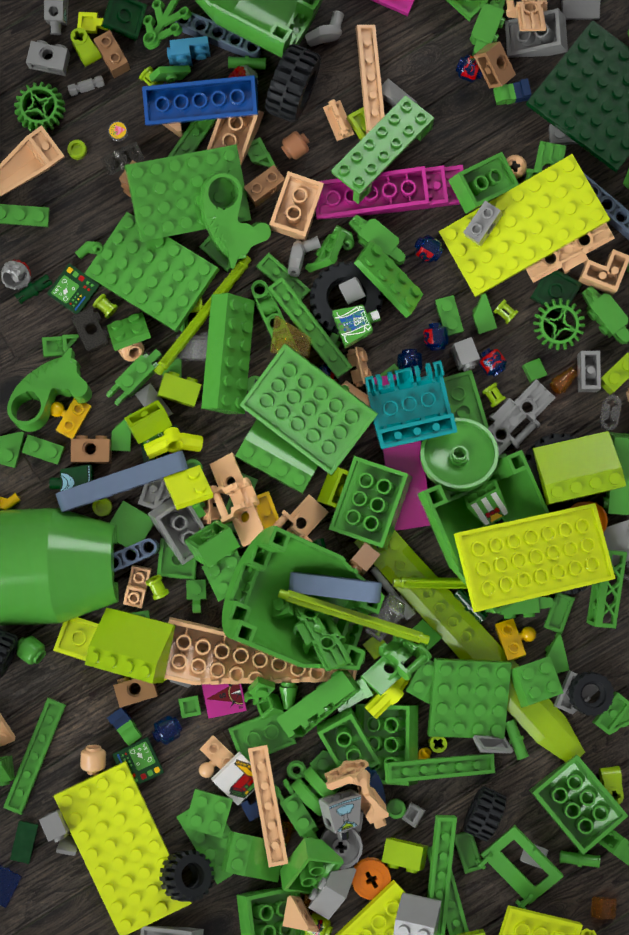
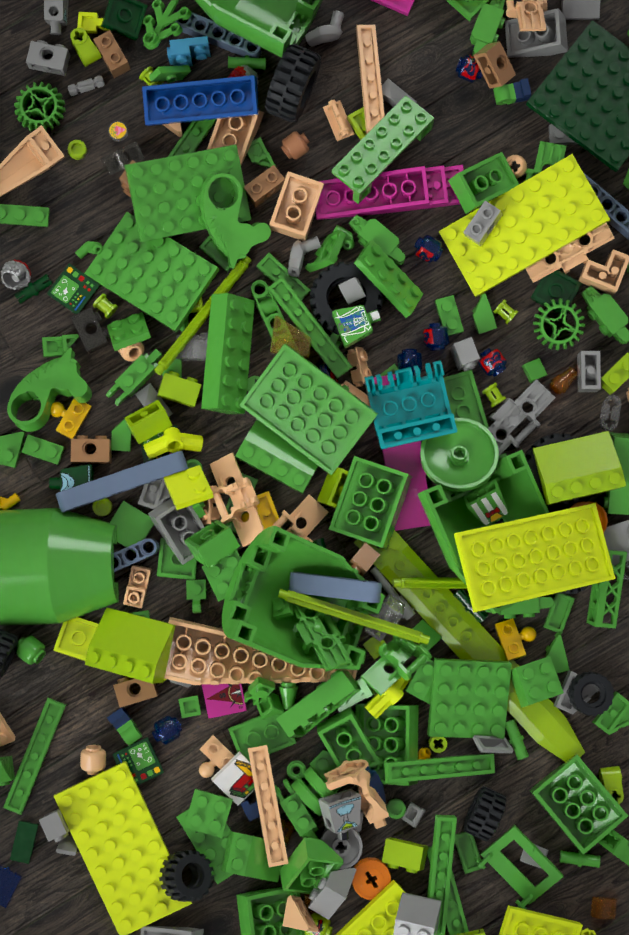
(157, 587): lime bush -> none

